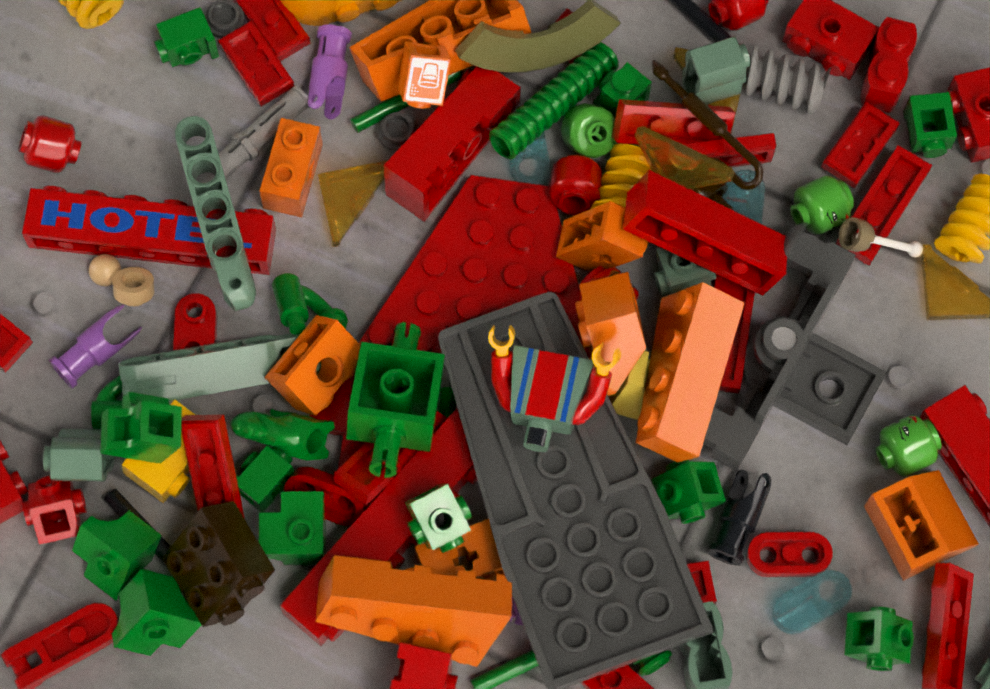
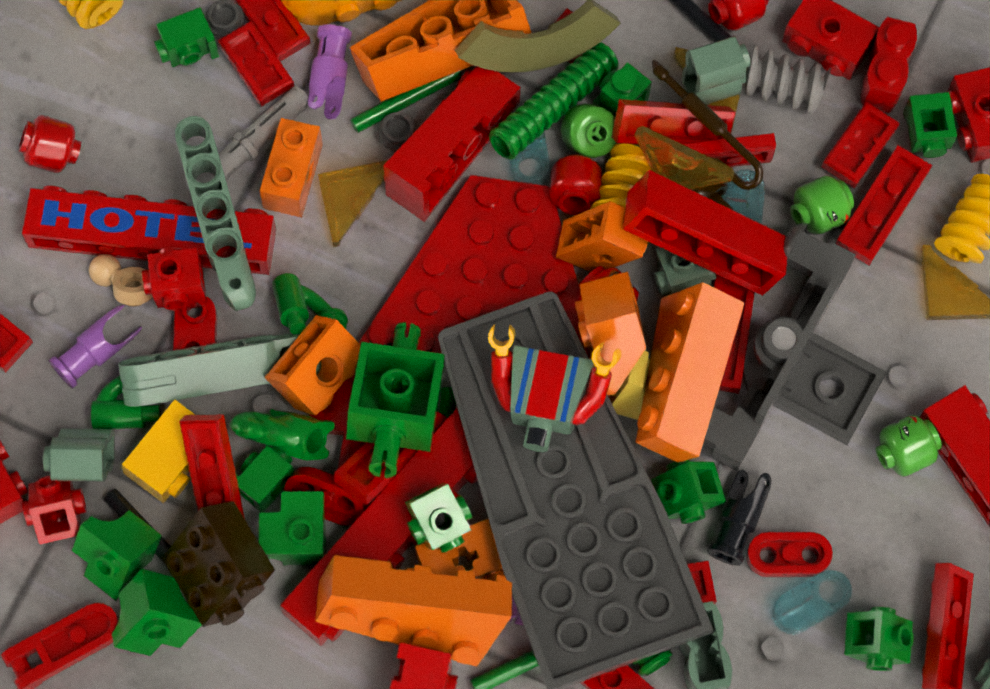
(142, 429): green brick -> none
(175, 278): none -> red brick
(423, 75): orange brick -> none
(861, 241): dark tan hinge -> none
(919, 523): orange slope -> none

